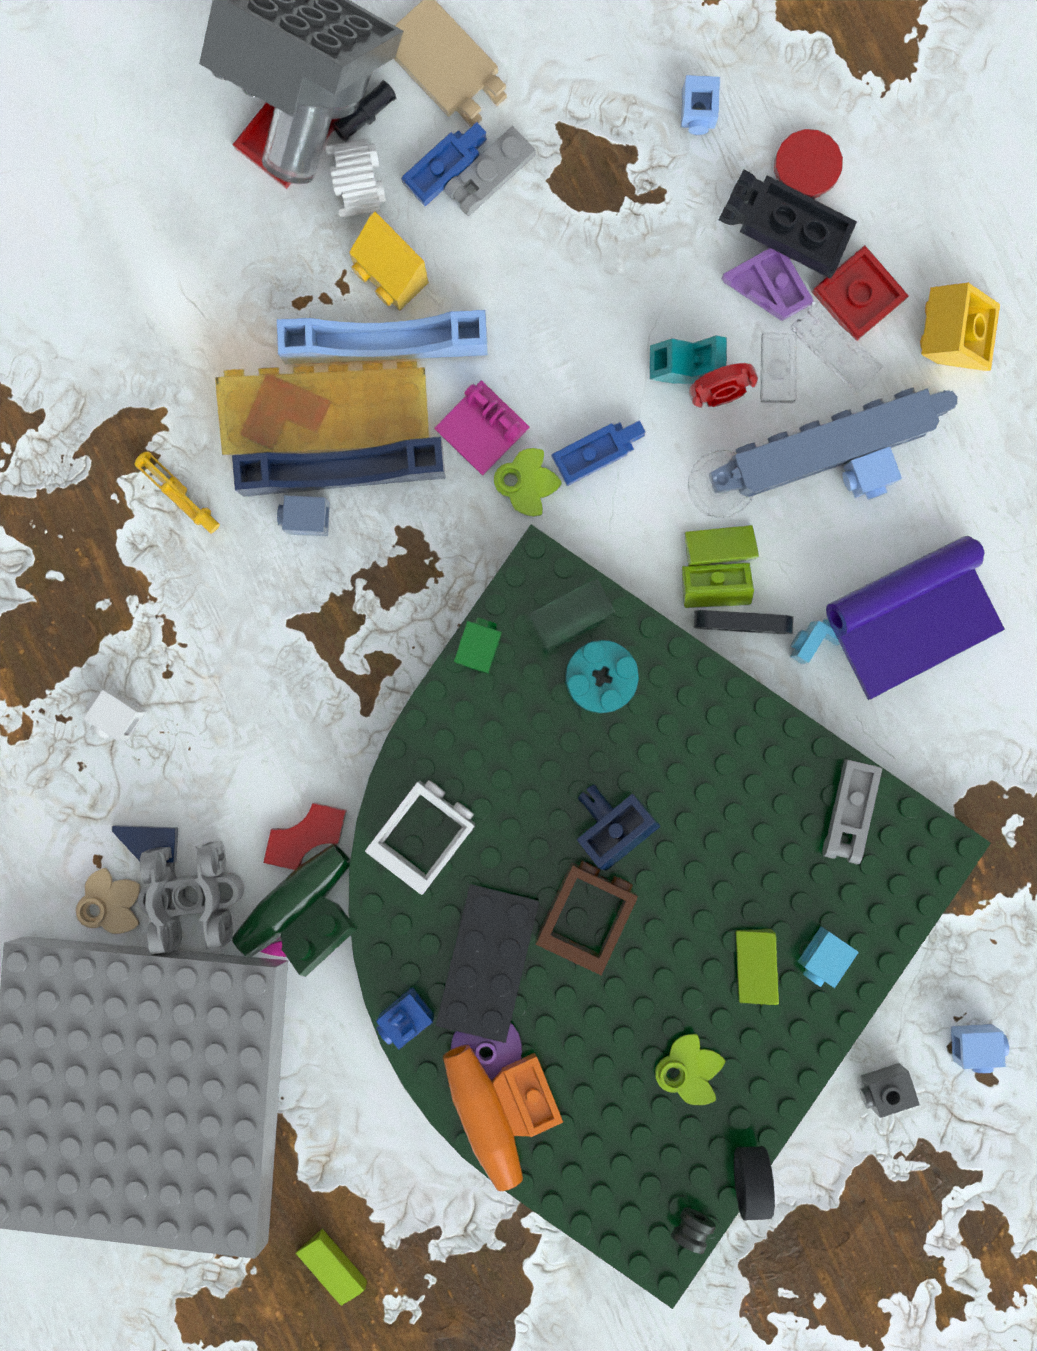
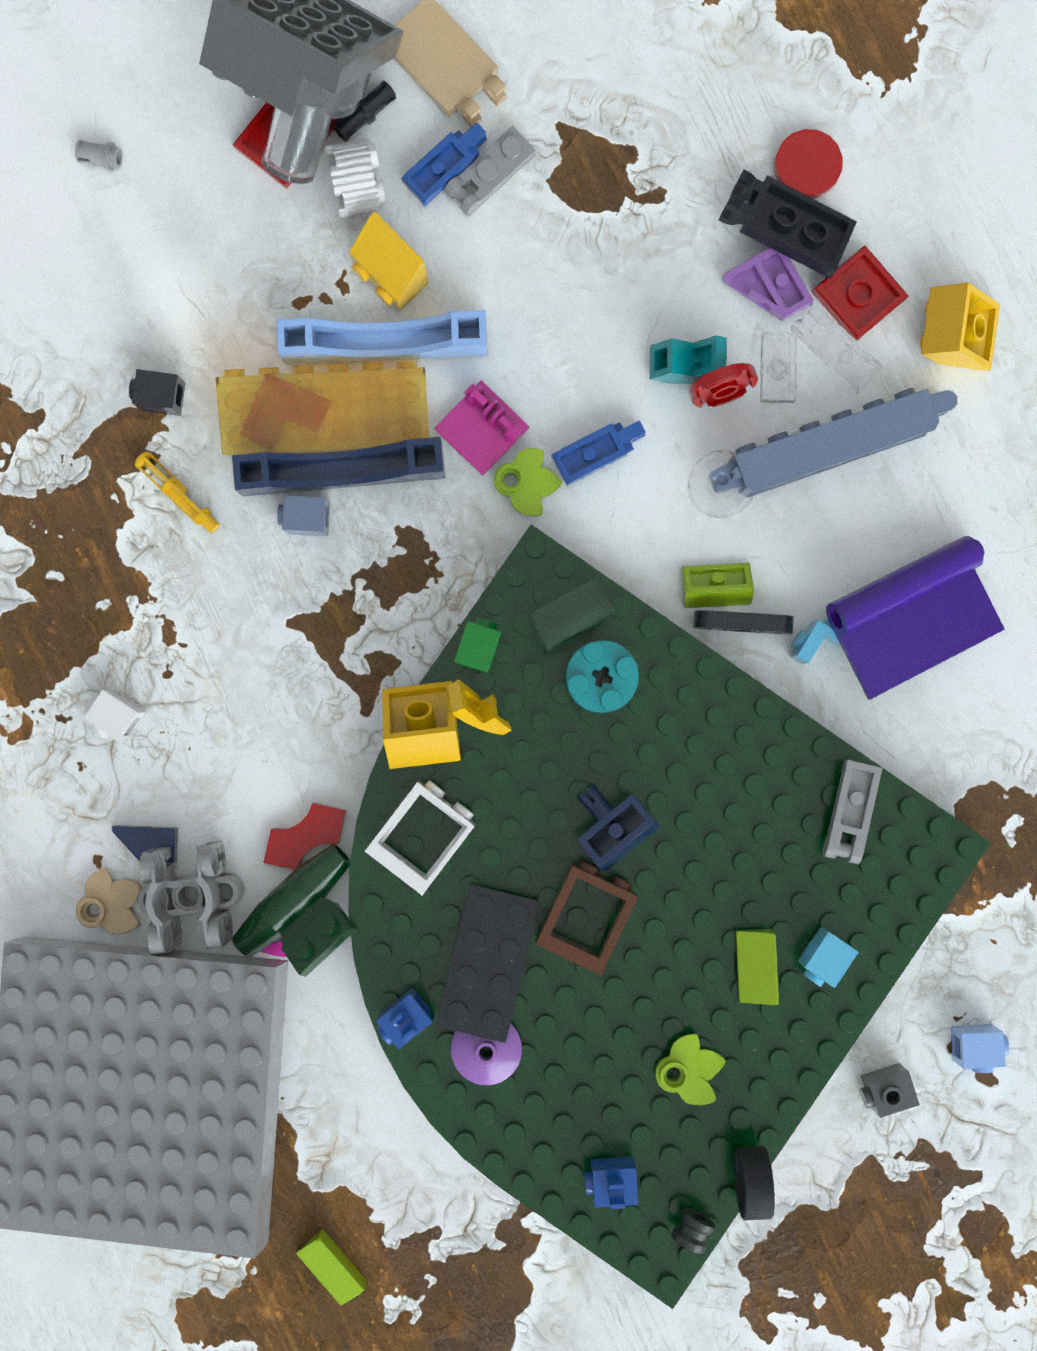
(99, 154): none -> light grey pin
(157, 392): none -> black brick
(419, 725): none -> yellow slope
(472, 710): none -> yellow slope
(499, 1109): orange plate -> none
(612, 1182): none -> blue brick
(704, 94): light blue brick -> none
(721, 545): lime slope -> none
(871, 474): light blue brick -> none

